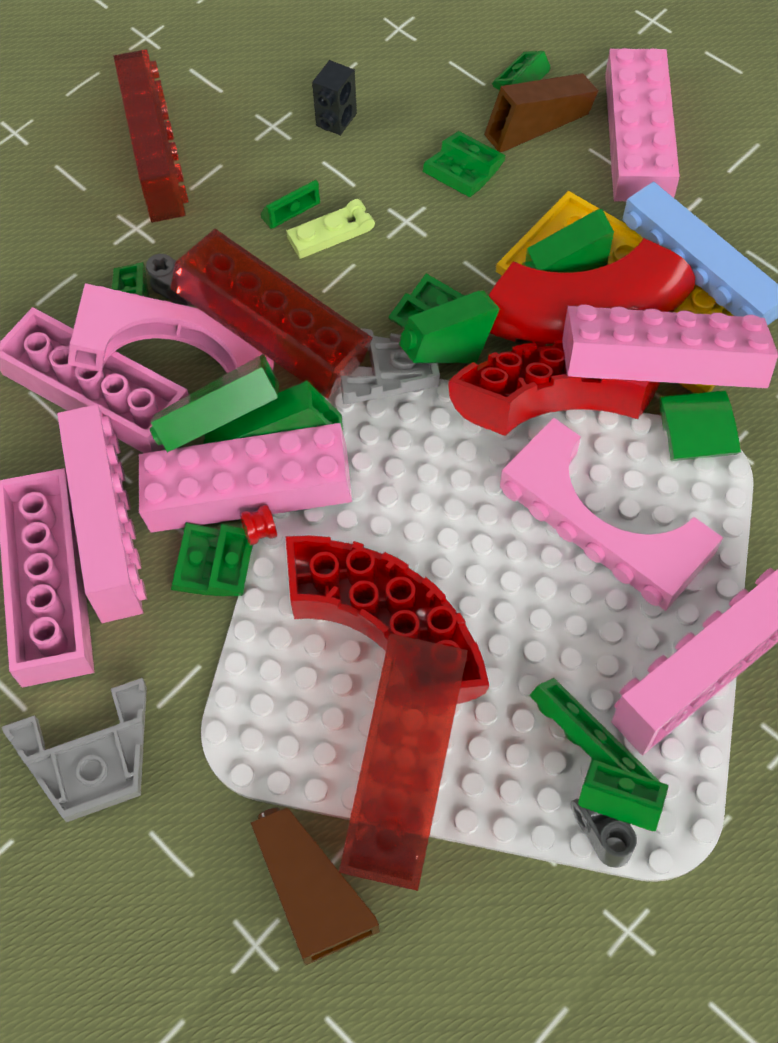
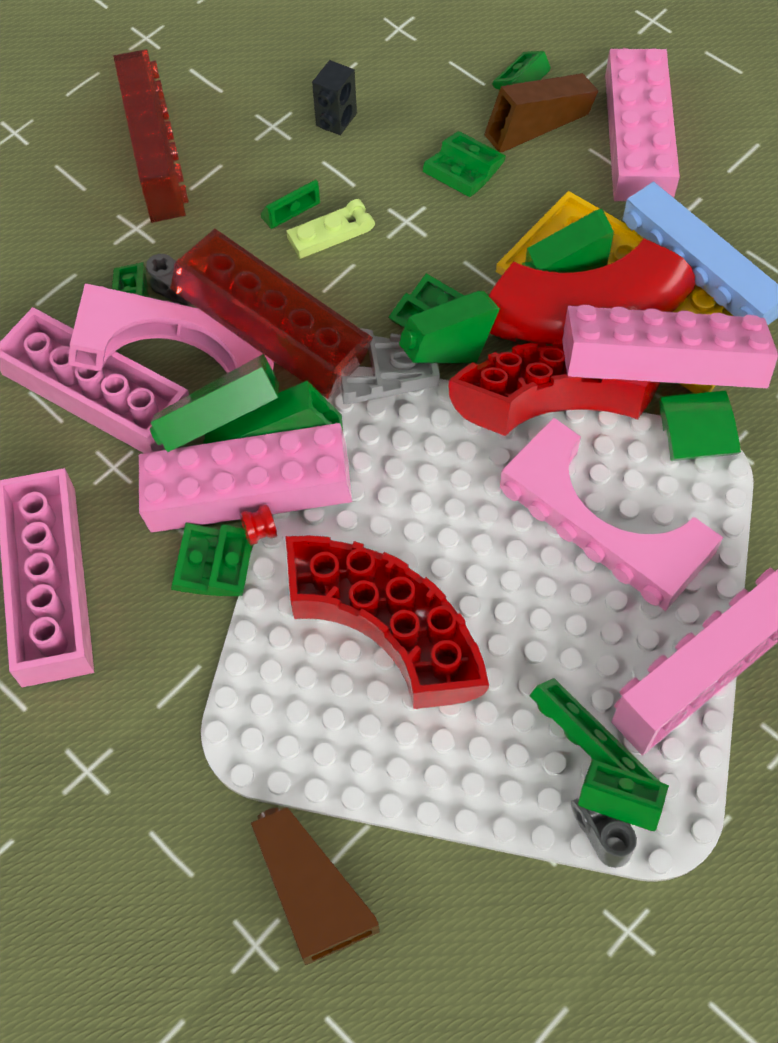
(91, 769): light grey wing -> none
(101, 514): bright pink brick -> none
(403, 762): clear red brick -> none

